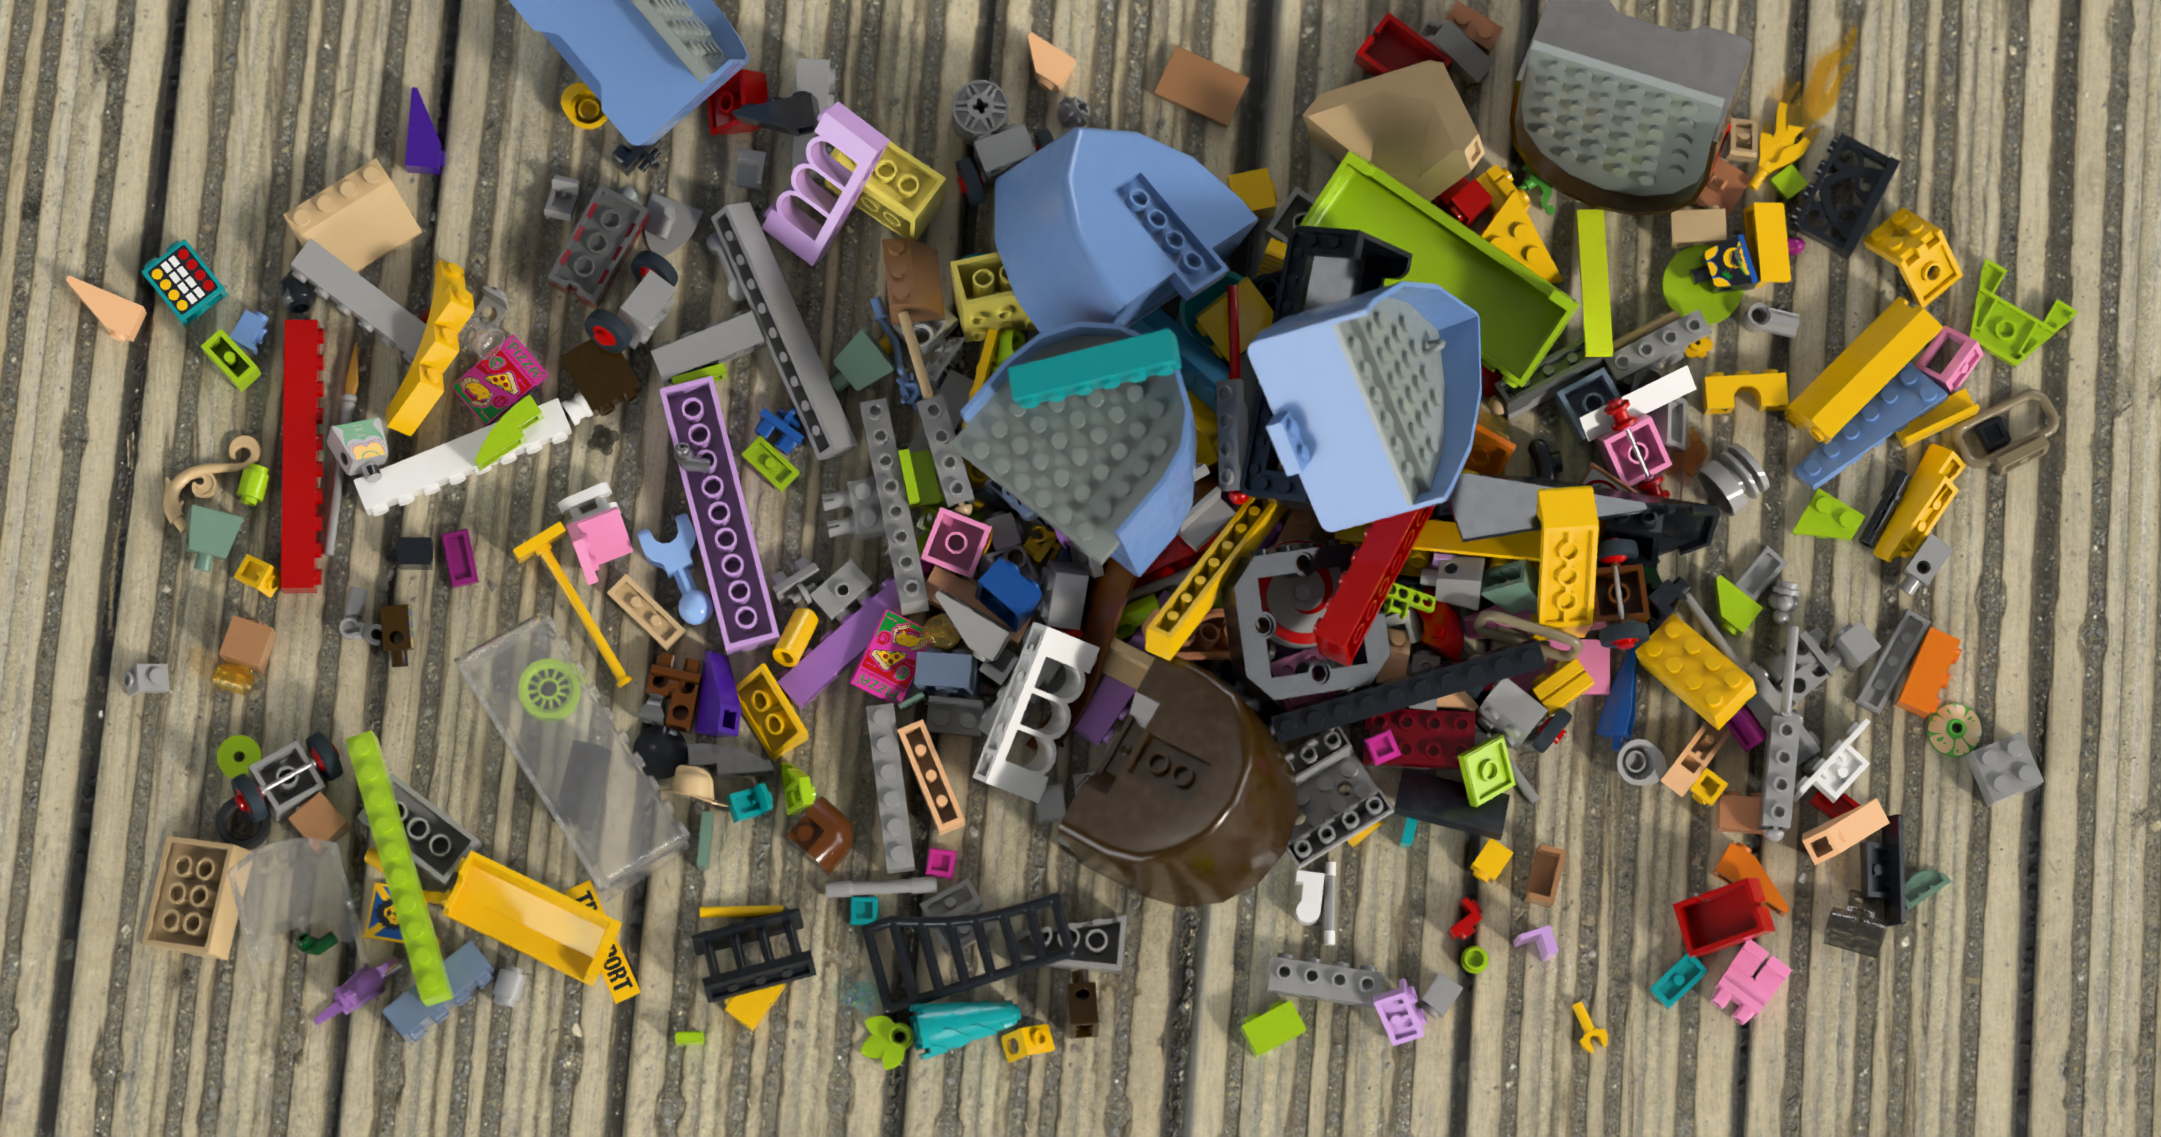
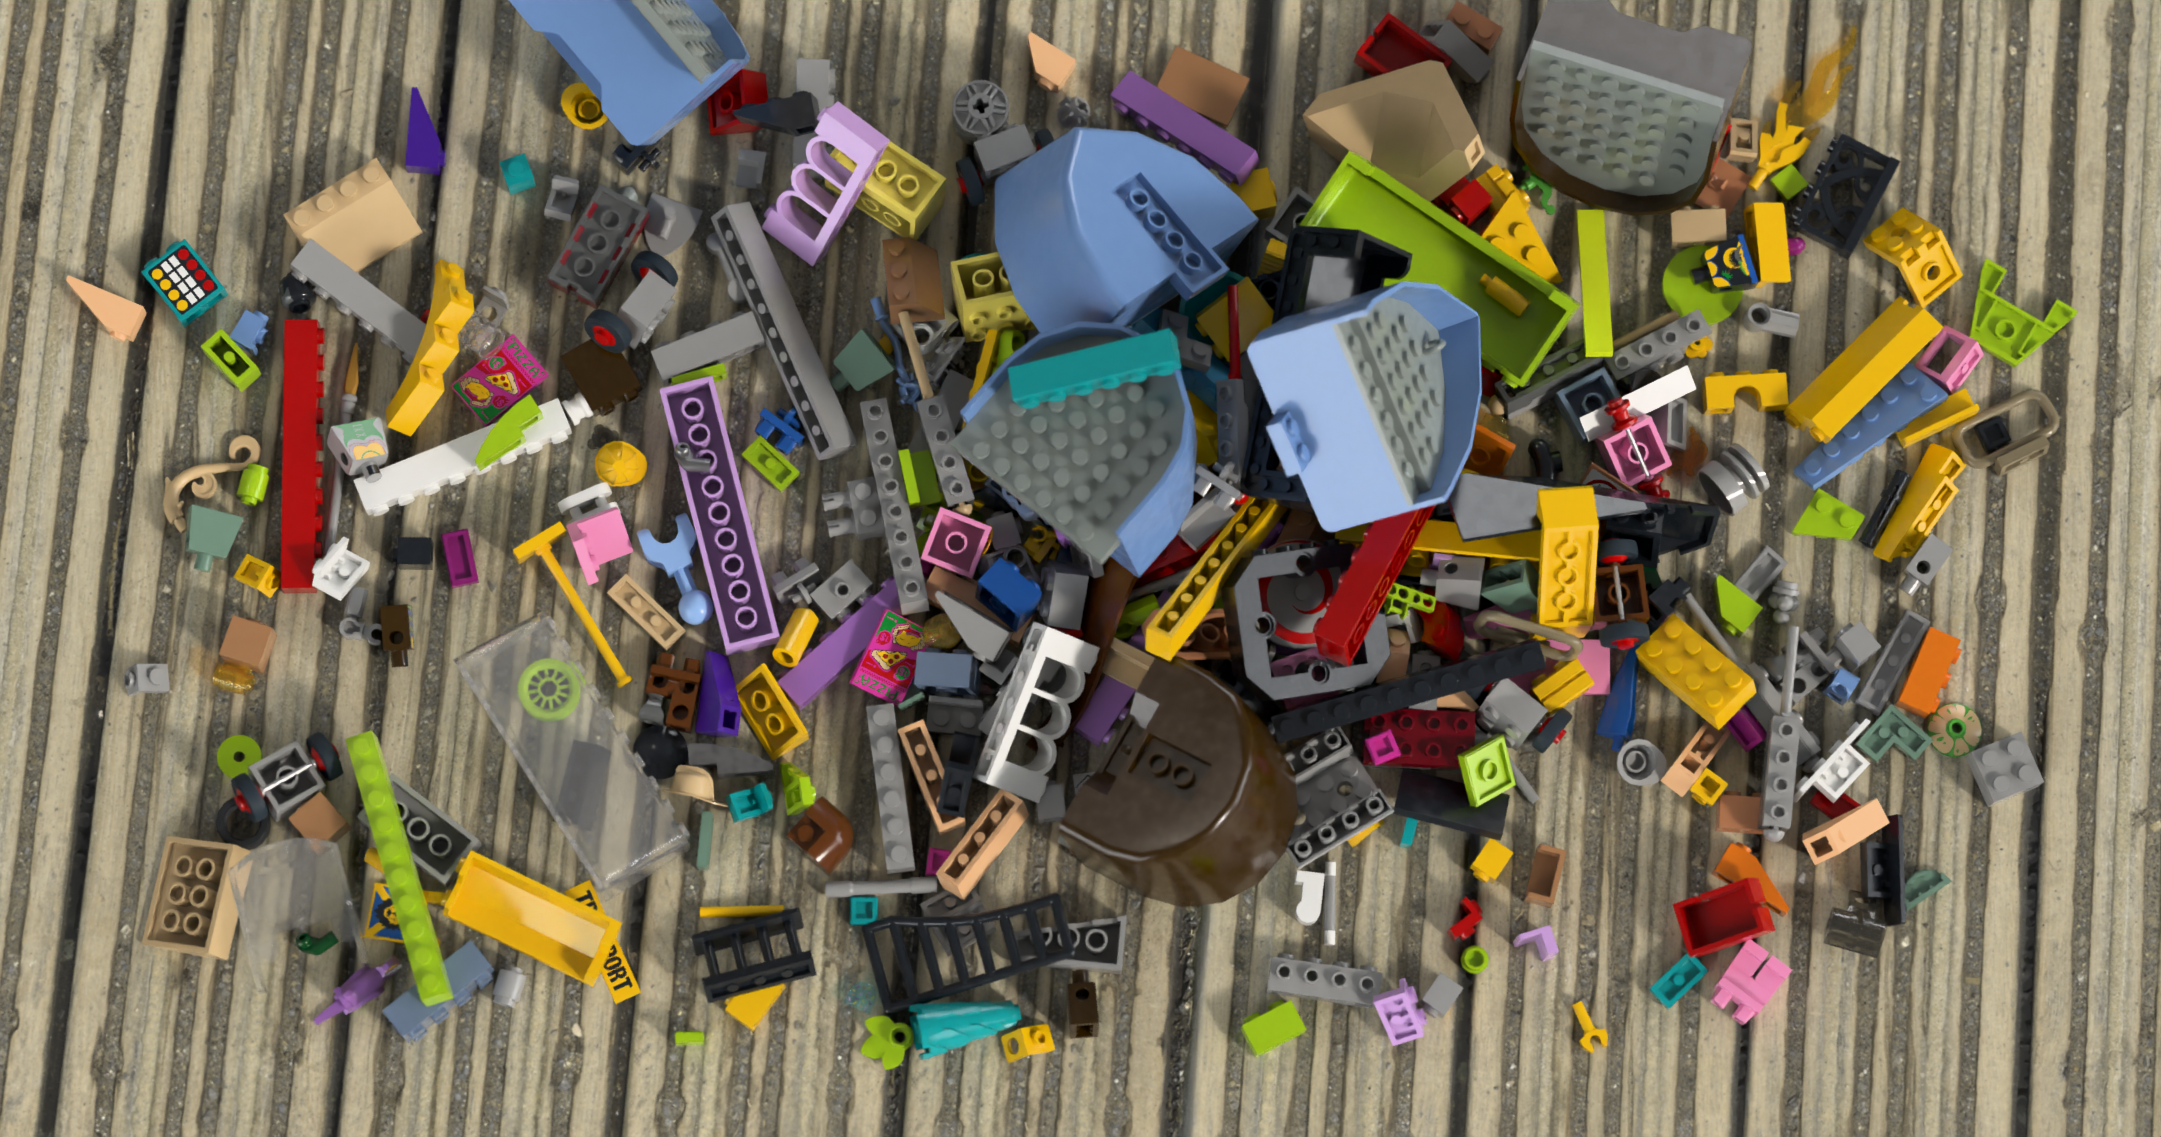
(339, 570): none -> white bracket
(517, 174): none -> teal brick
(620, 464): none -> yellow piece
(959, 774): none -> black panel
(982, 844): none -> light nougat brick
(1184, 128): none -> medium lavender brick
(1191, 352): none -> light grey plate
(1227, 494): none -> light grey hips
(1505, 294): none -> yellow cylinder
(1841, 686): none -> medium blue leg
(1894, 729): none -> sand green plate

